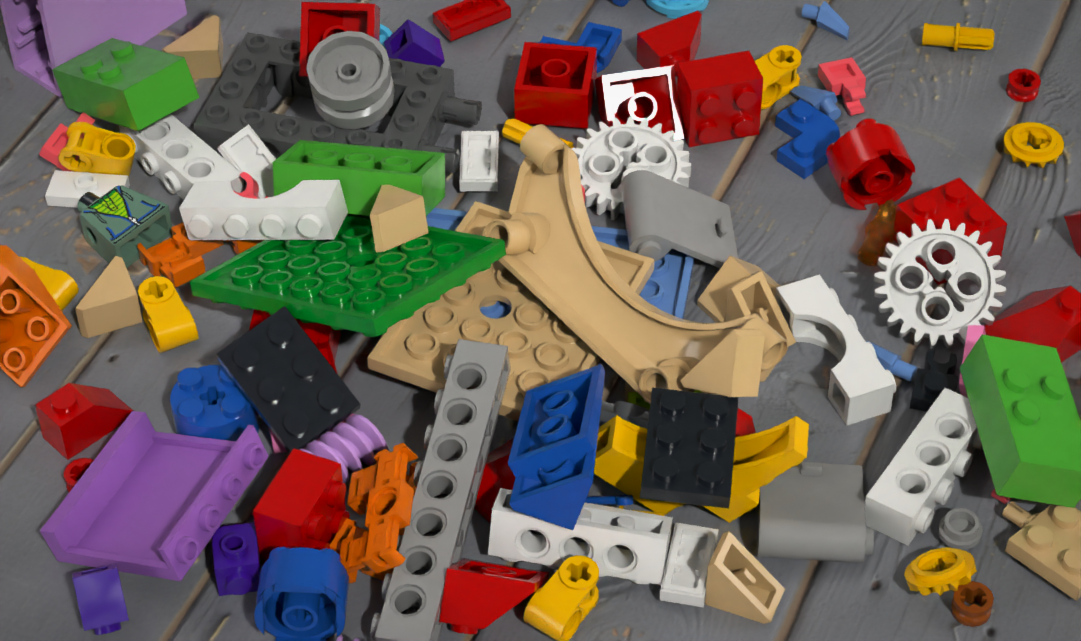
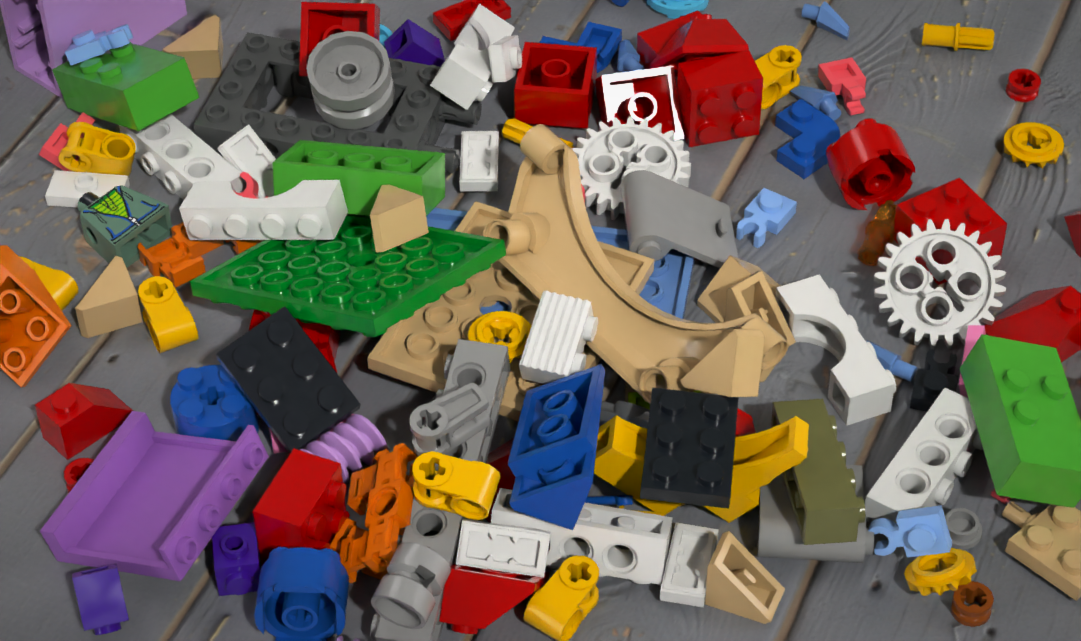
(89, 45): none -> light blue plate
(410, 588): none -> light grey wheel
(449, 419): none -> light grey piece
(457, 486): none -> yellow piece
(467, 68): none -> white arch
(502, 325): none -> yellow gear
(503, 548): none -> white plate
(505, 58): none -> white plate
(557, 338): none -> white brick
(628, 58): none -> medium blue bar
(699, 40): none -> red slope
(765, 213): none -> light blue plate
(821, 484): none -> olive brick
(917, 530): none -> light blue plate

